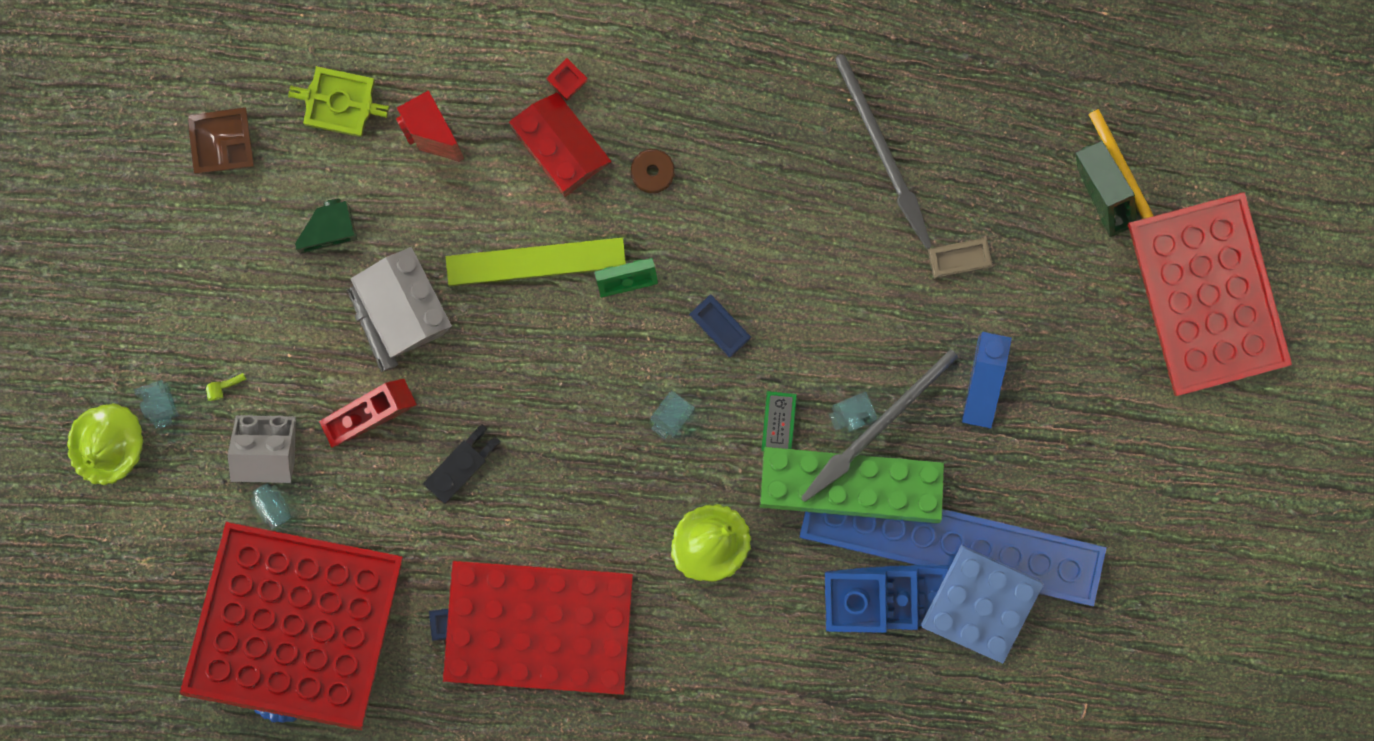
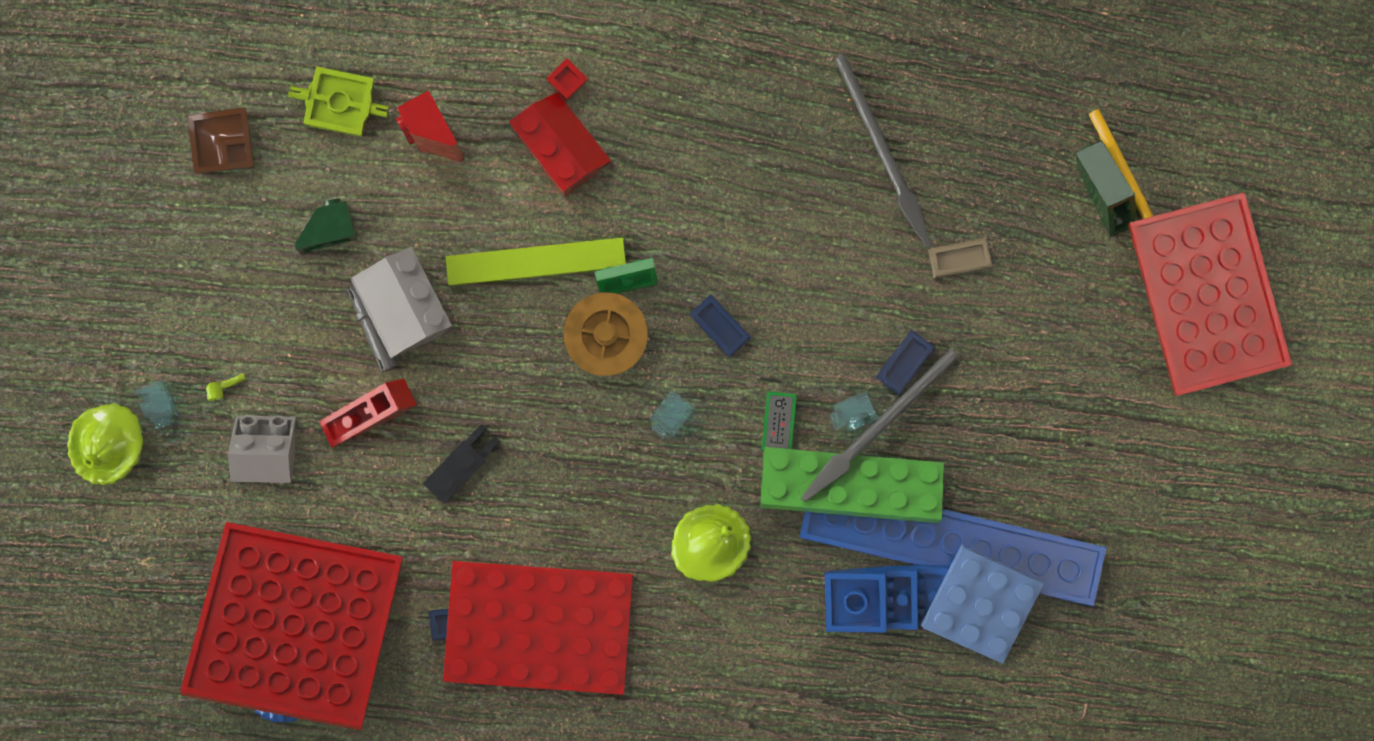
(271, 506): clear light blue brick -> none
(605, 334): none -> pearl gold wheel
(650, 158): reddish brown piece -> none
(905, 362): none -> dark blue tile
(986, 379): blue slope -> none

